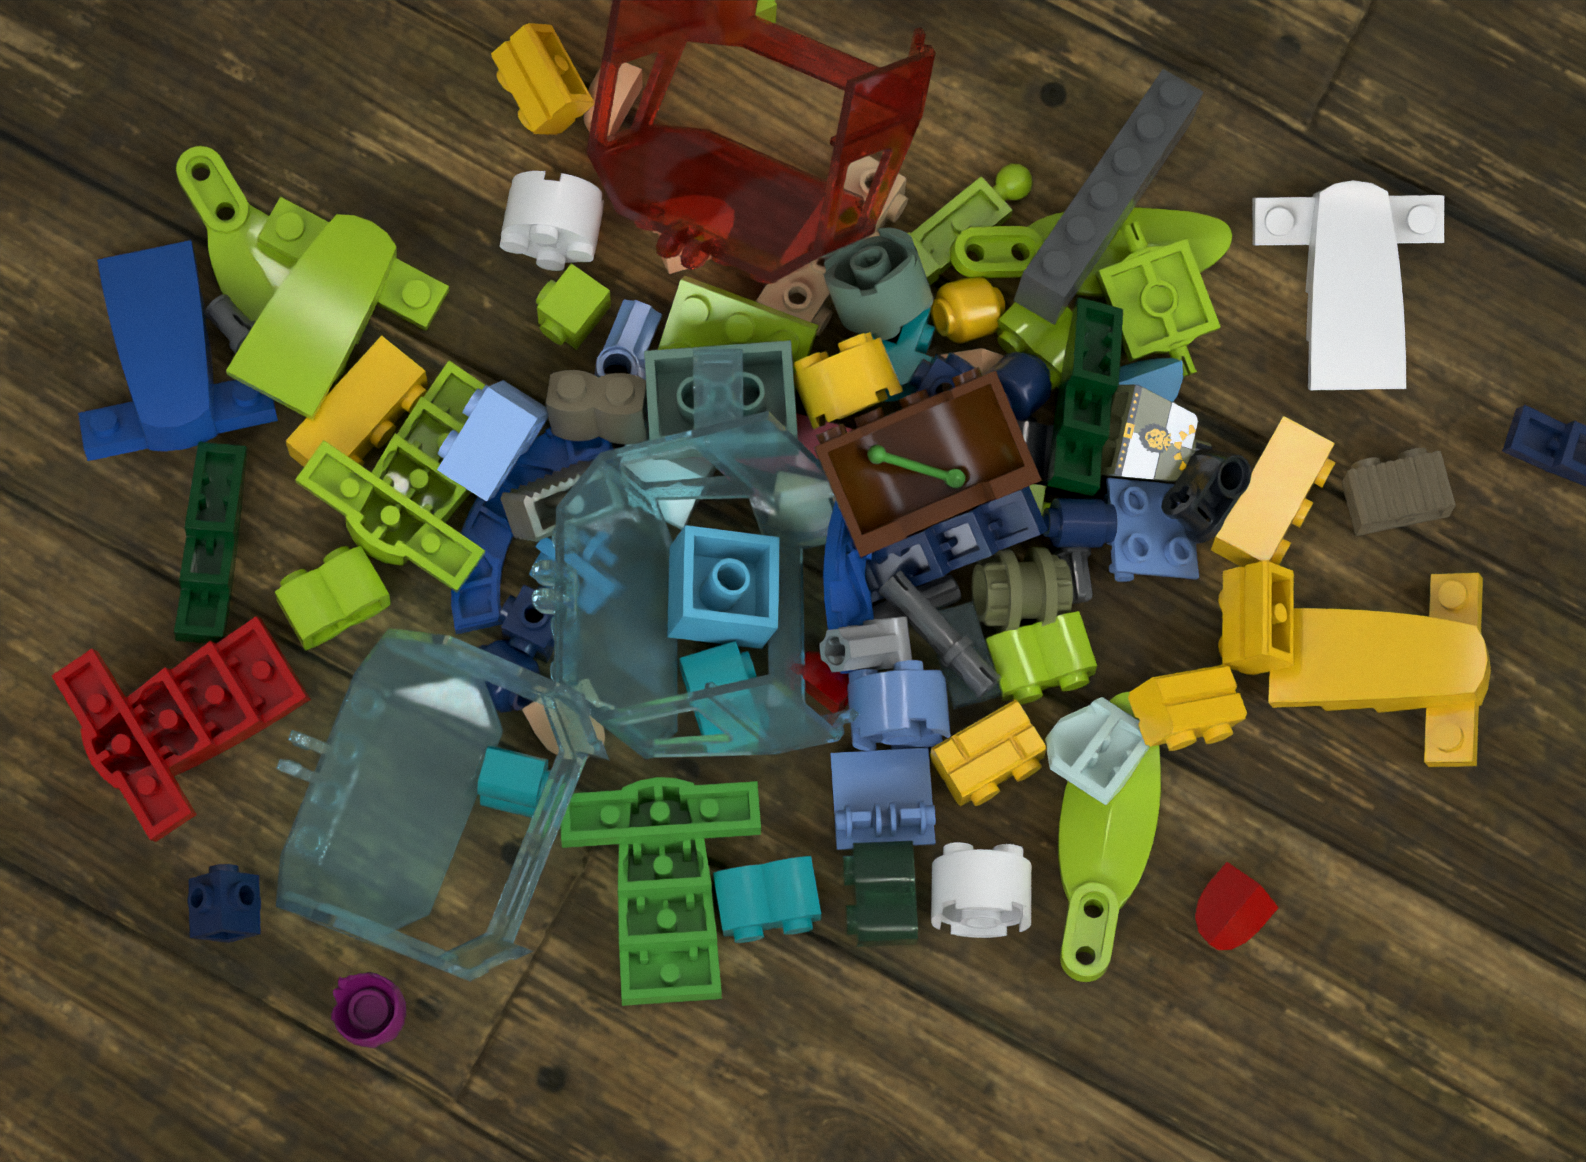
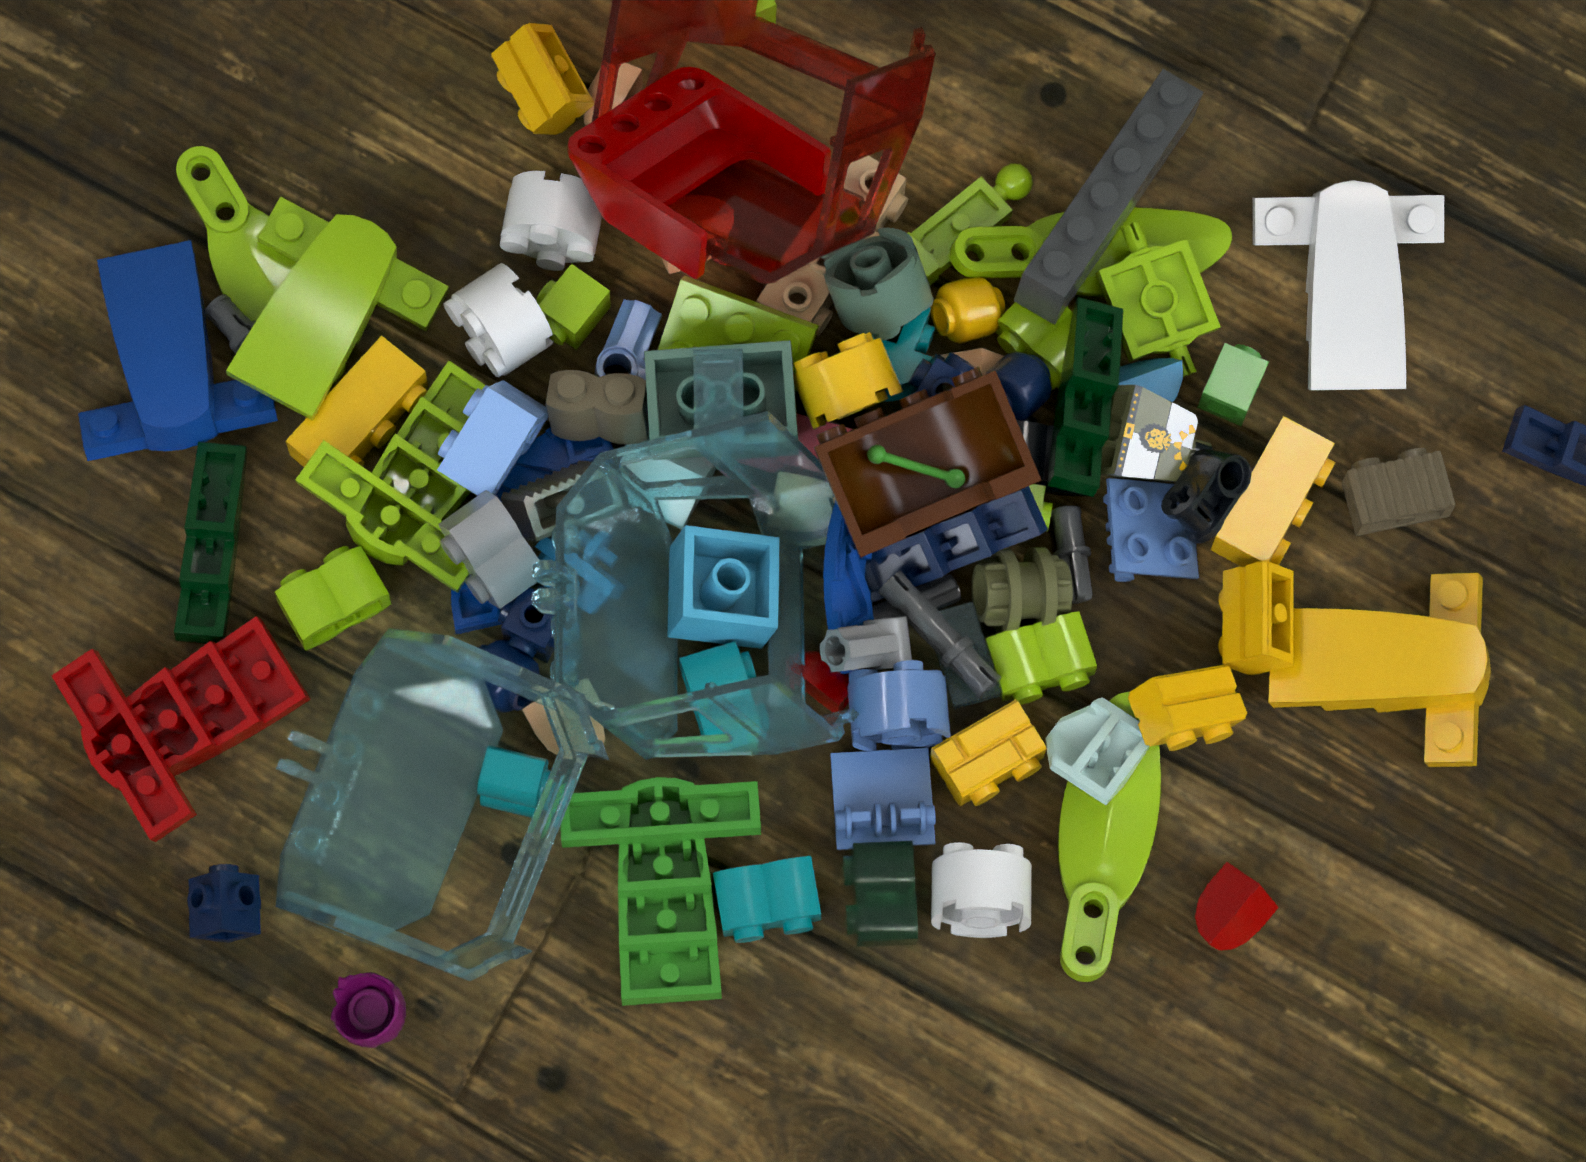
(490, 548): none -> light grey brick
(500, 320): none -> white brick
(672, 142): none -> red windscreen
(1080, 522): dark blue brick -> none
(1233, 383): none -> bright green brick

